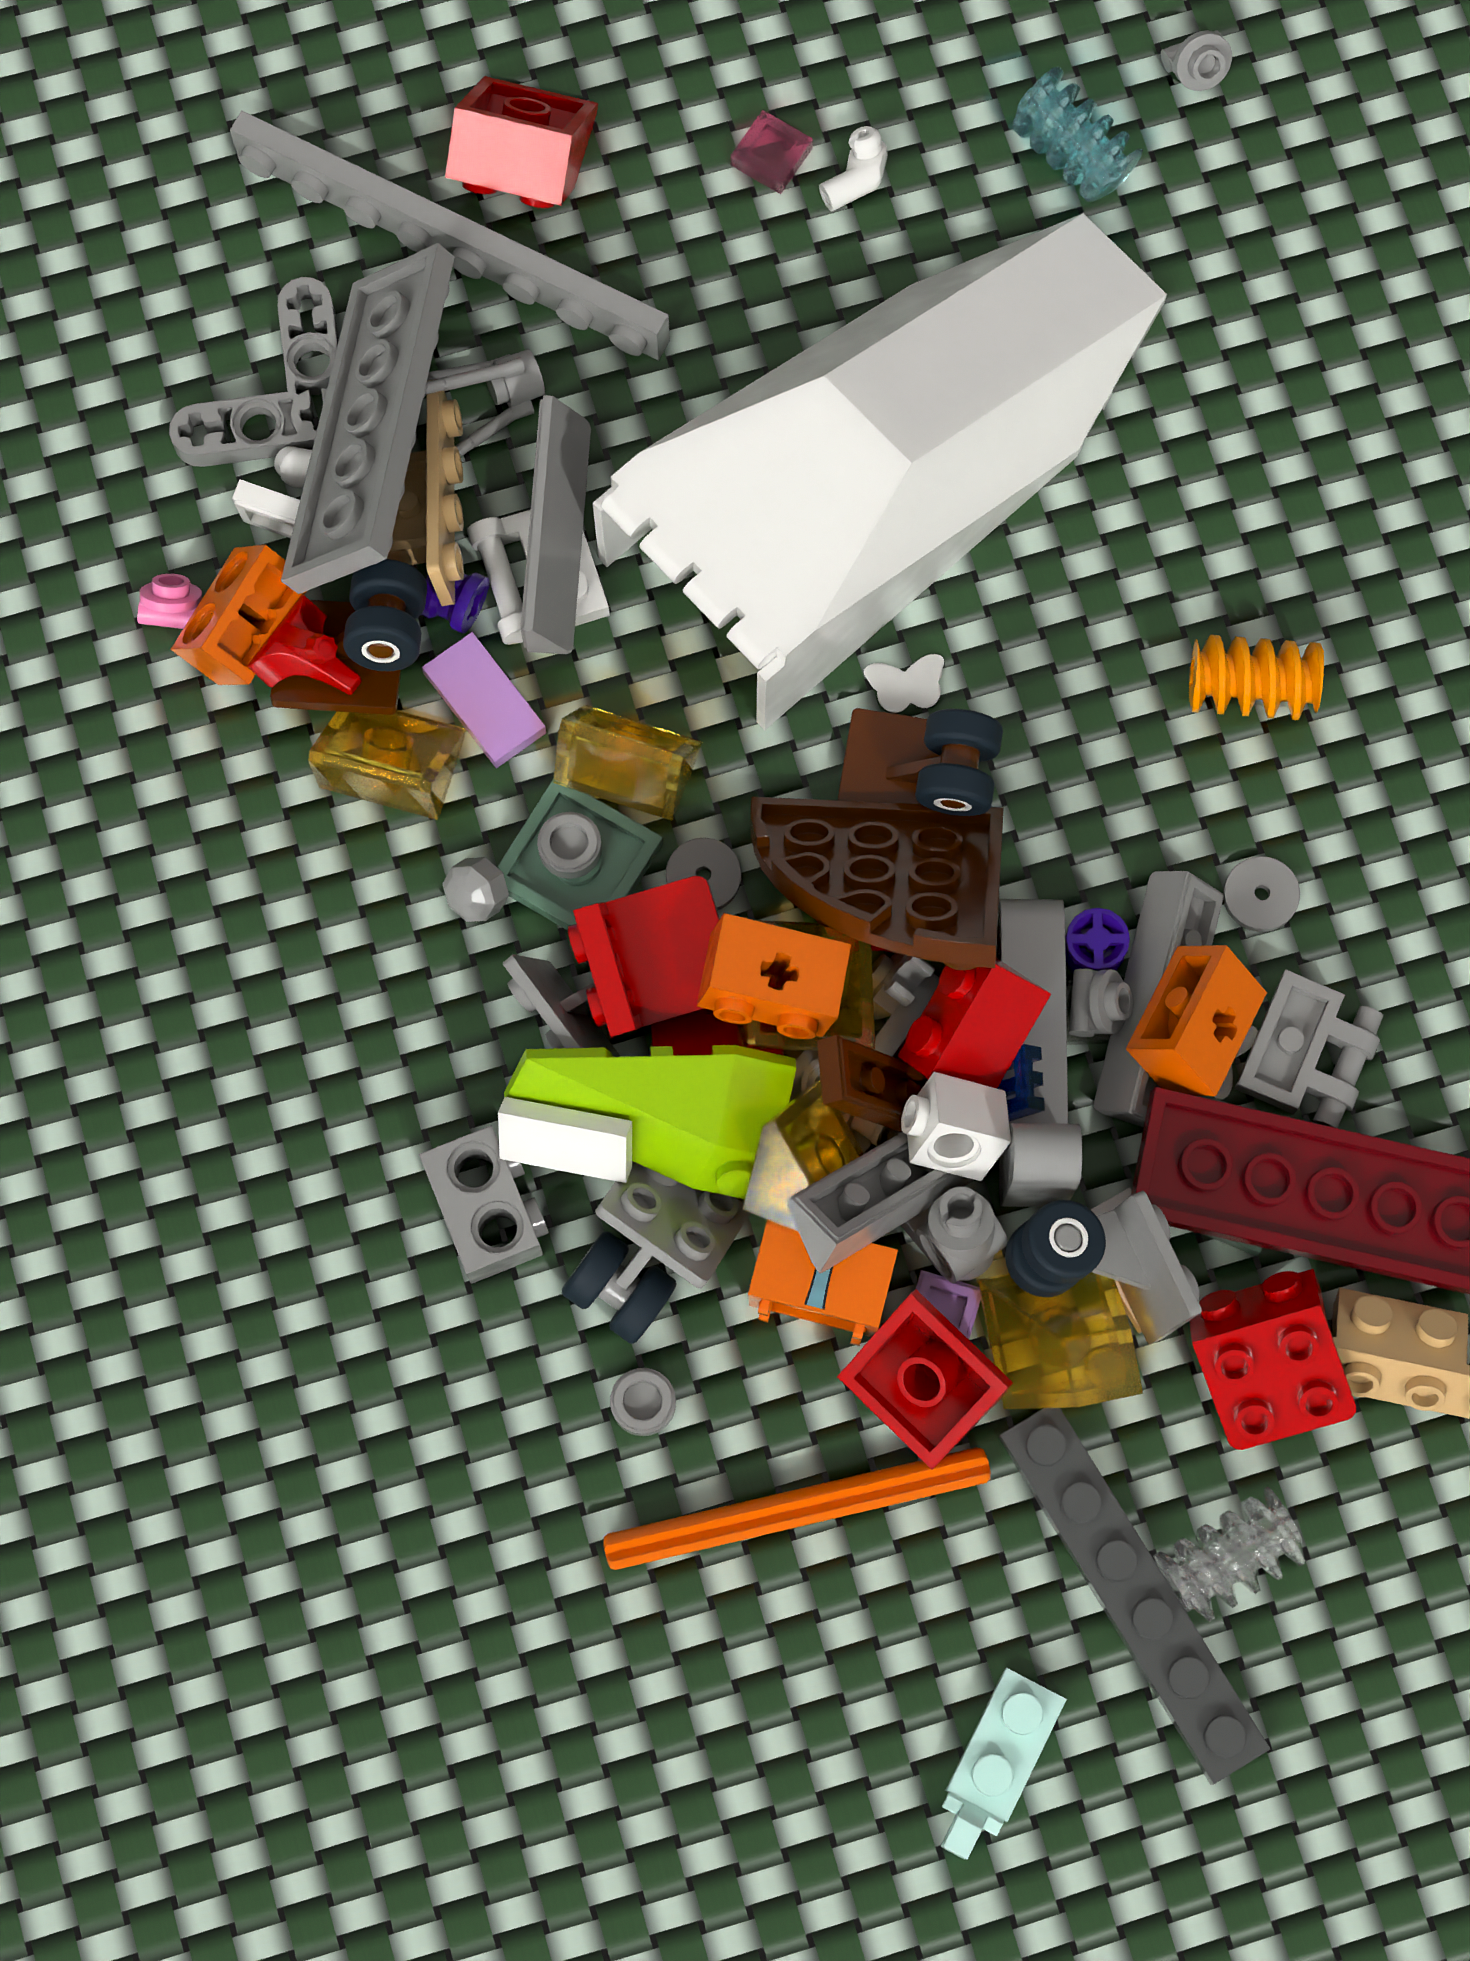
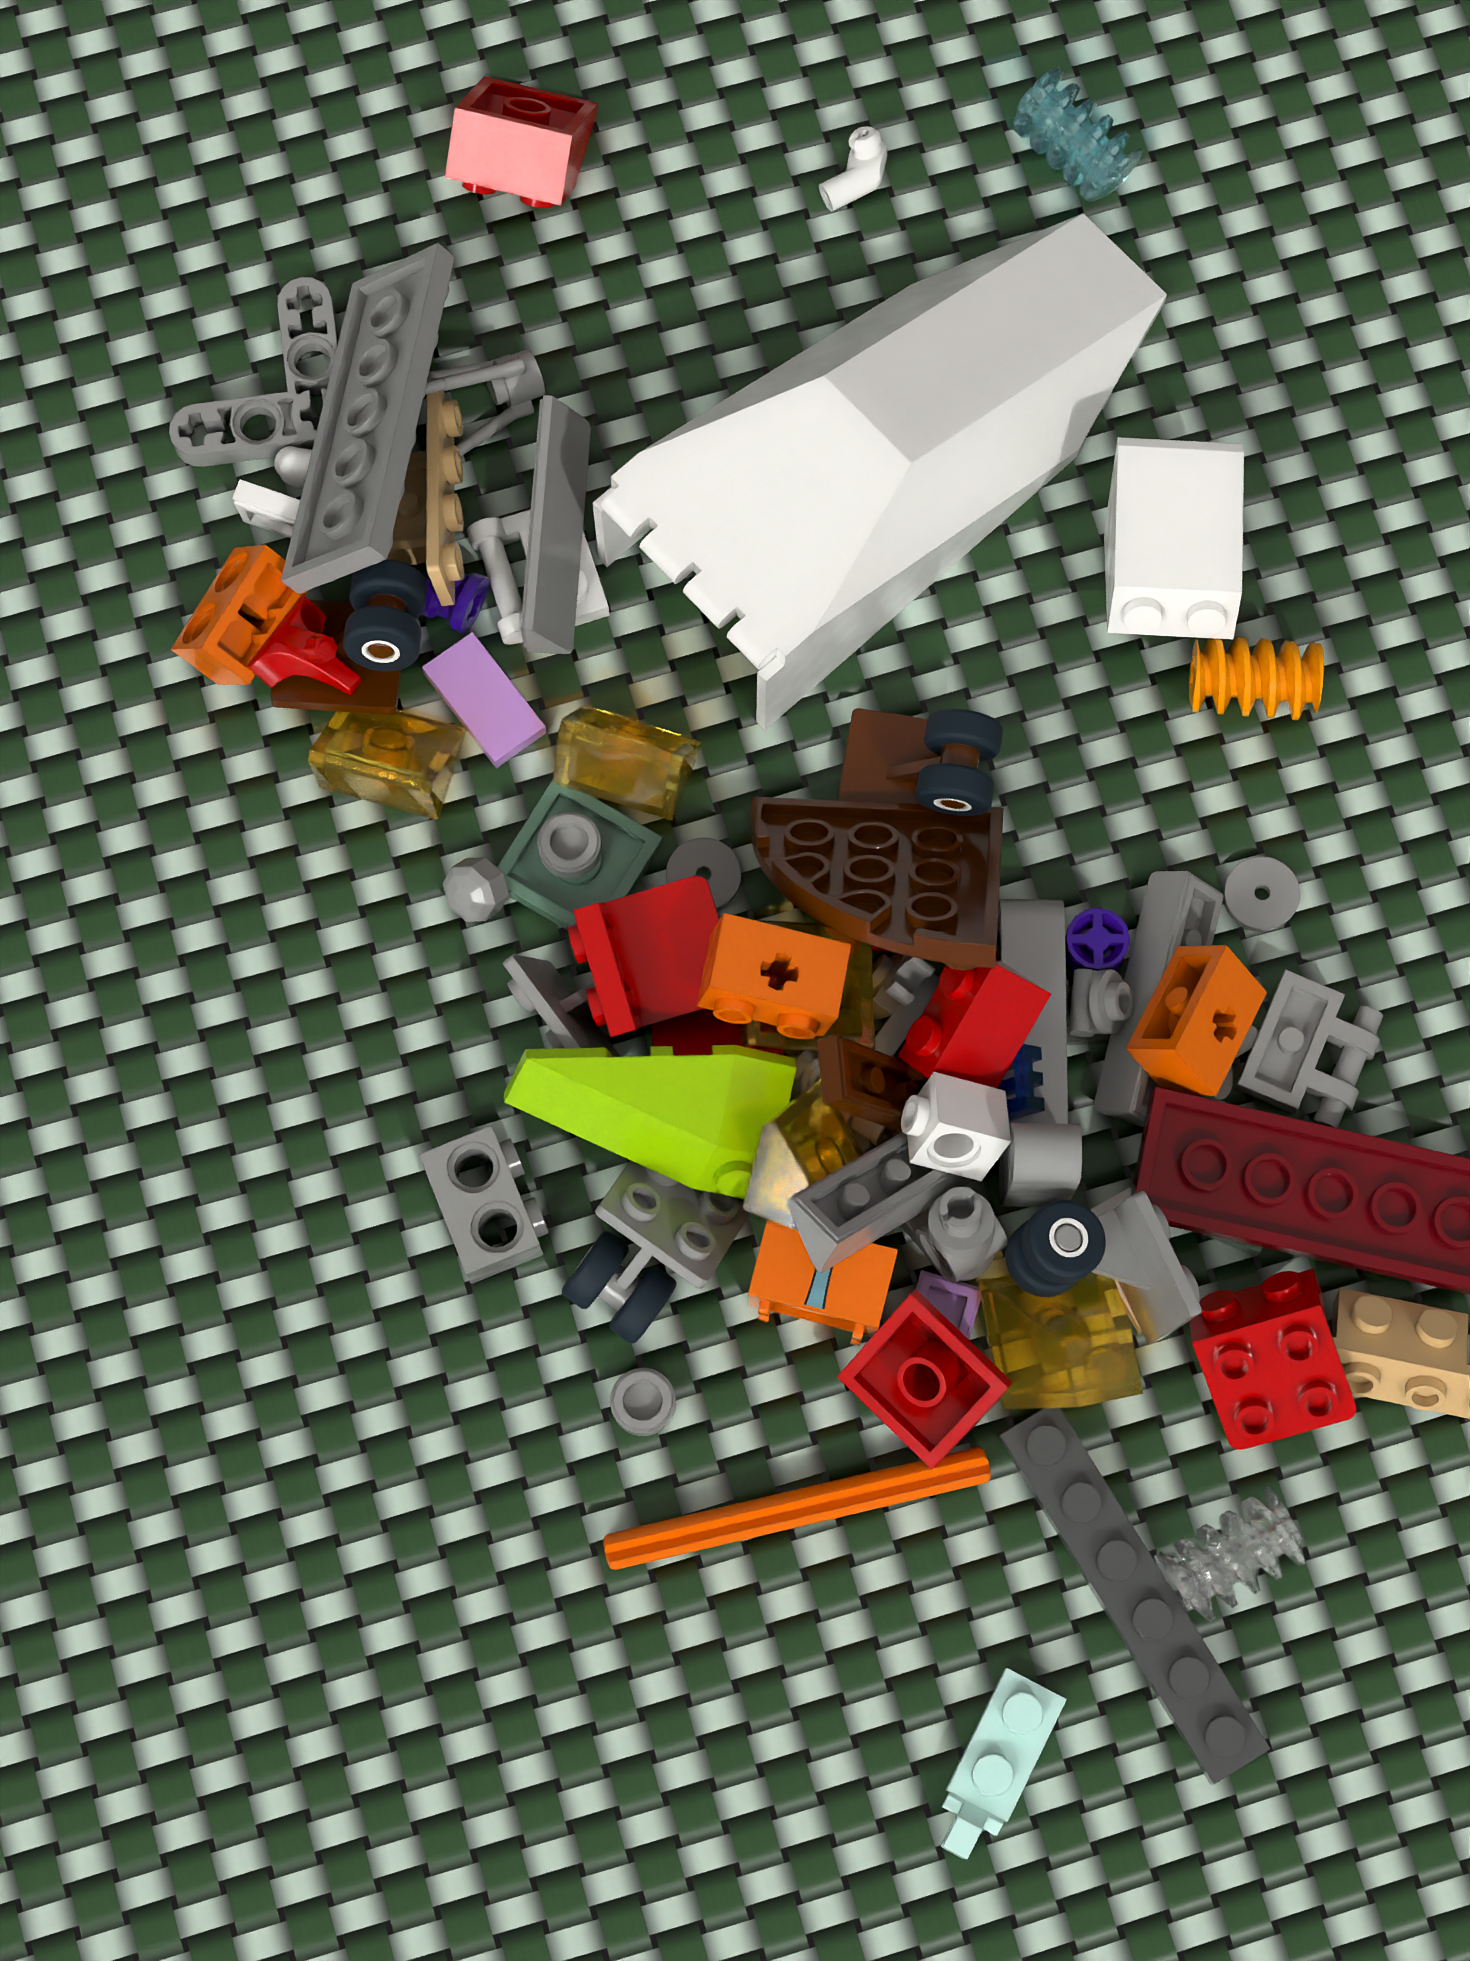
(168, 601): bright pink plate -> none
(477, 250): light grey plate -> none
(565, 1139): white tile -> none
(771, 152): clear pink tile -> none
(900, 688): white sticker -> none
(1174, 538): none -> white slope
(1199, 60): light grey plate -> none

